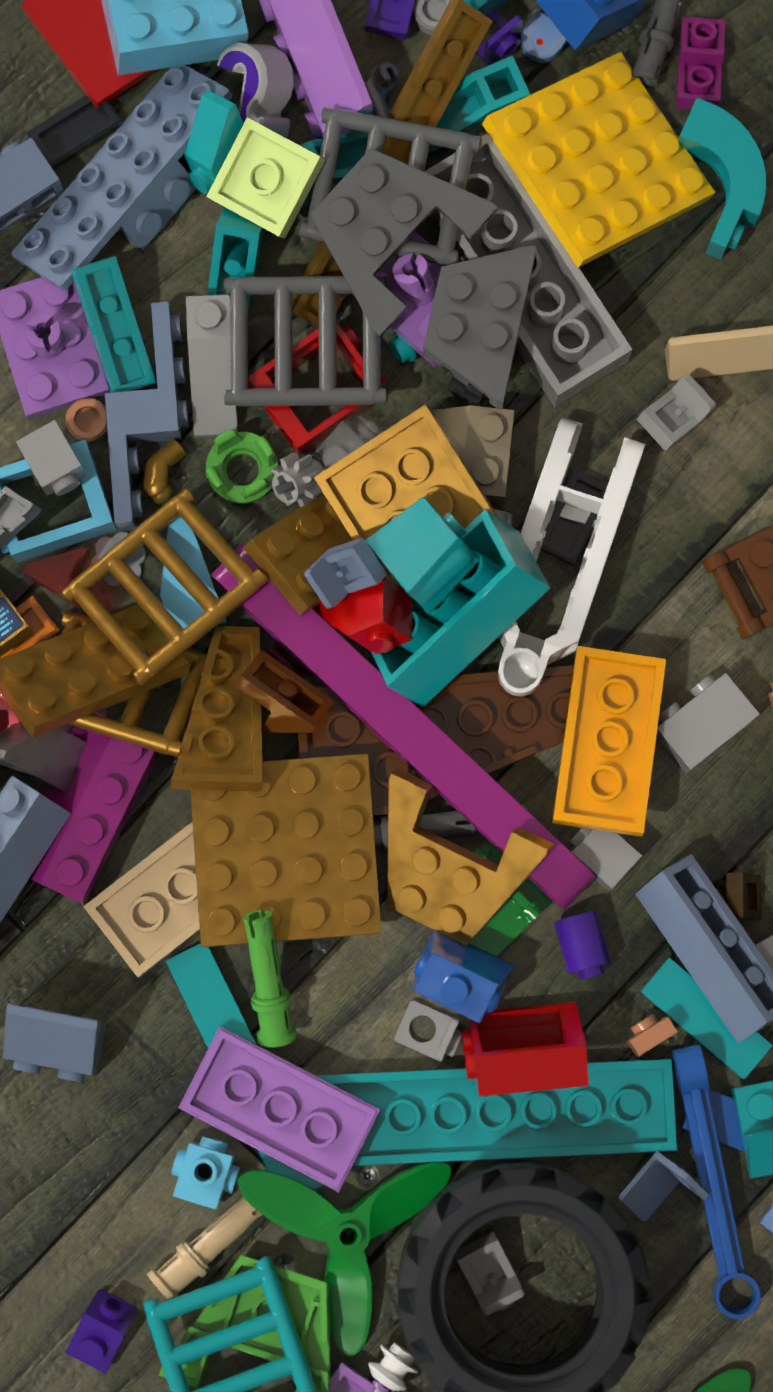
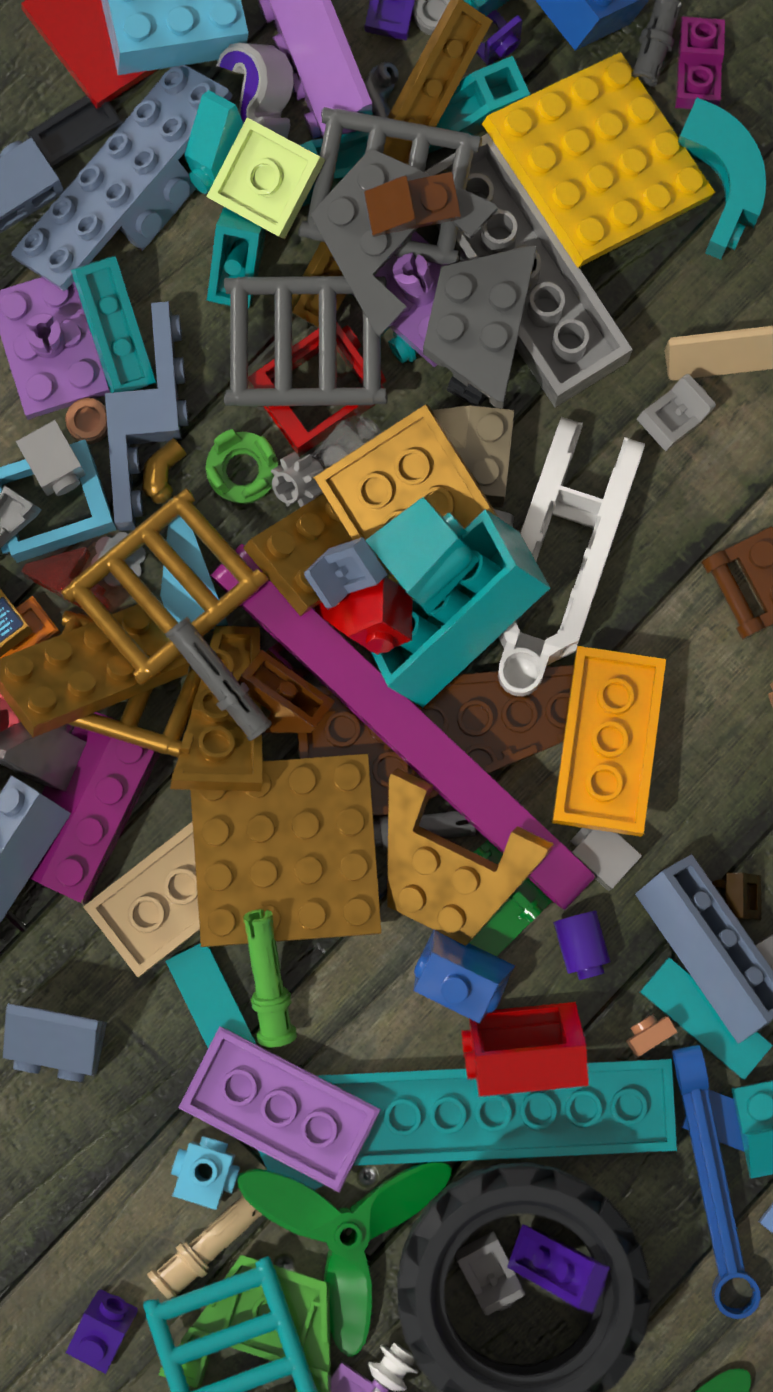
(210, 364): light grey slope -> none
(218, 679): none -> dark grey pin
(412, 203): none -> reddish brown slope
(445, 1038): light grey bracket -> none
(541, 39): medium blue tile -> none
(558, 1268): none -> dark purple plate
(567, 538): black tile -> none
(654, 1184): sand blue bracket -> none
(705, 721): light grey brick -> none

